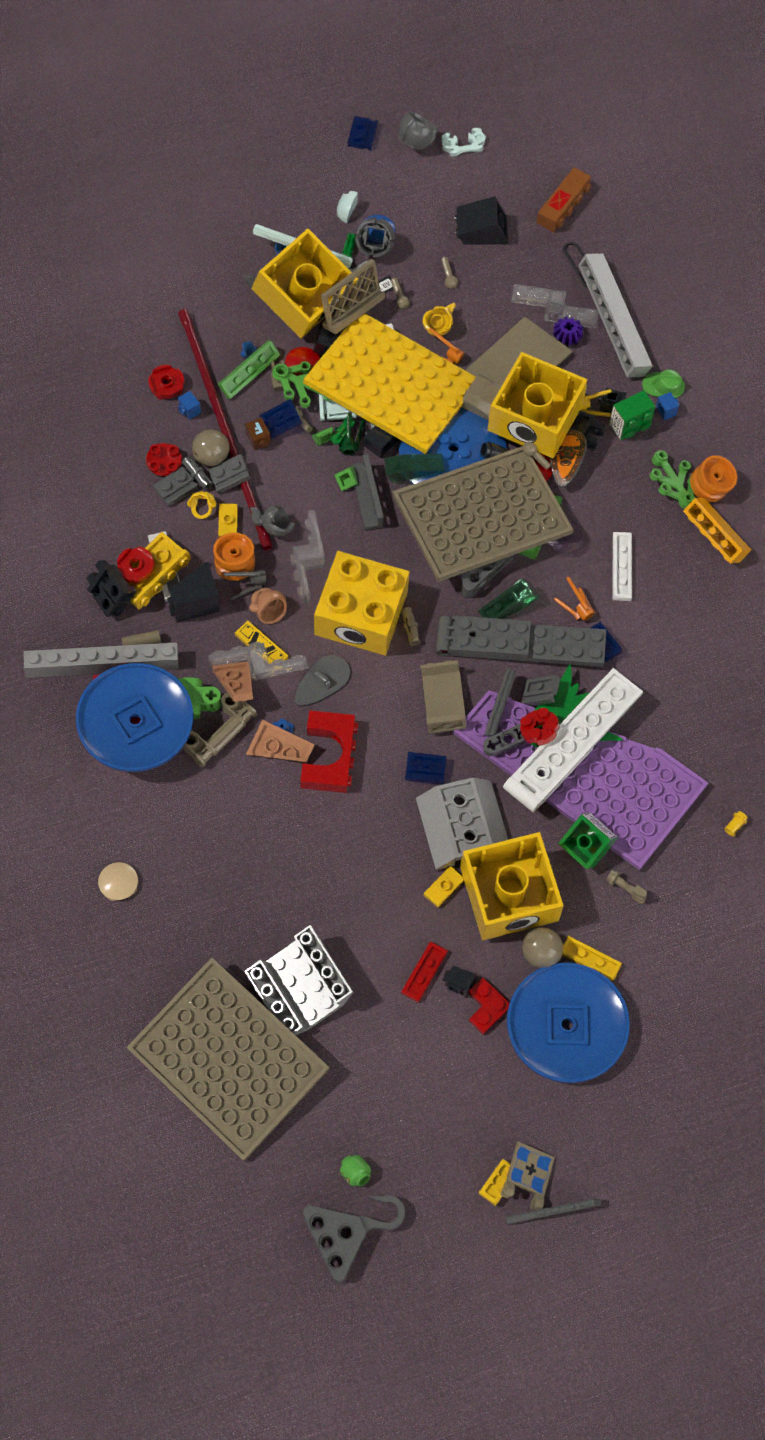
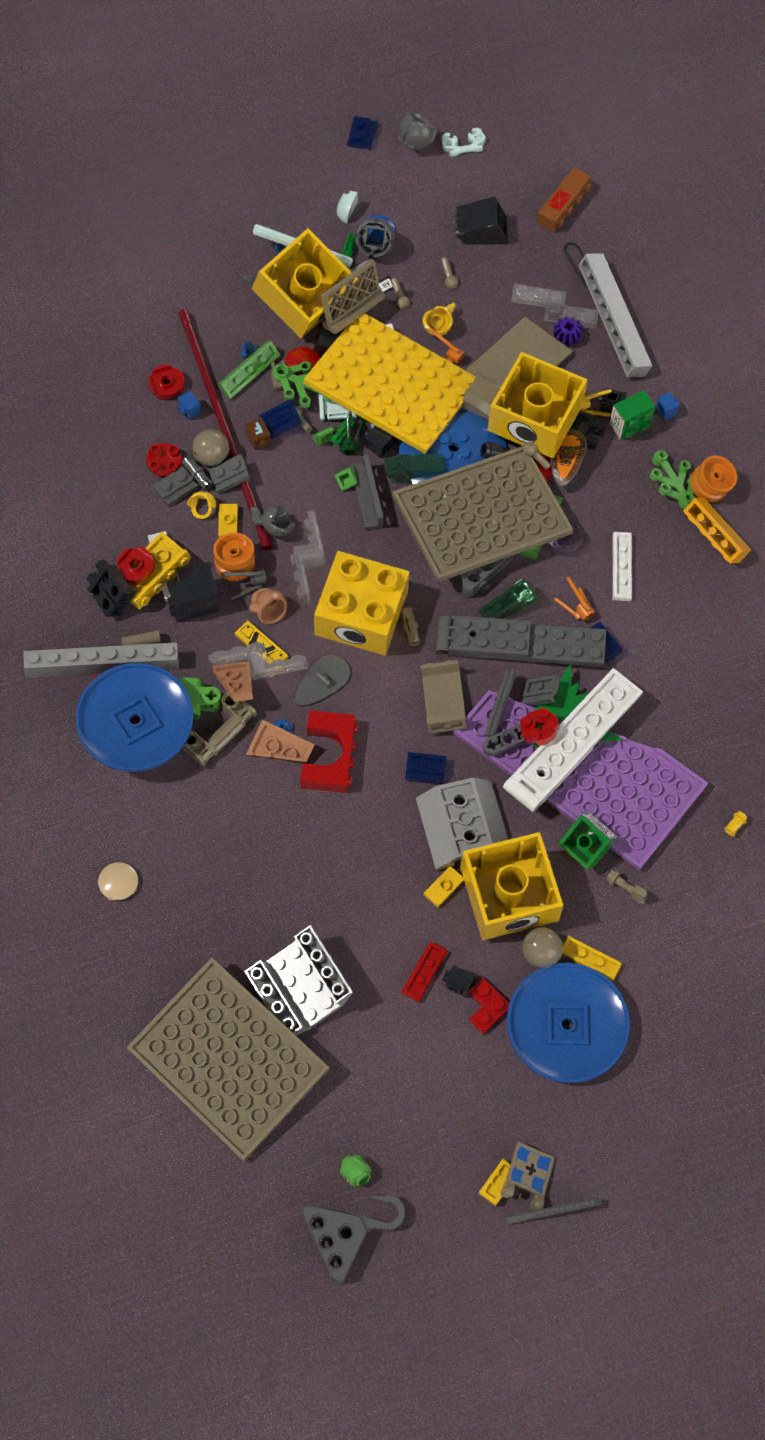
(663, 383): bright green piece -> none

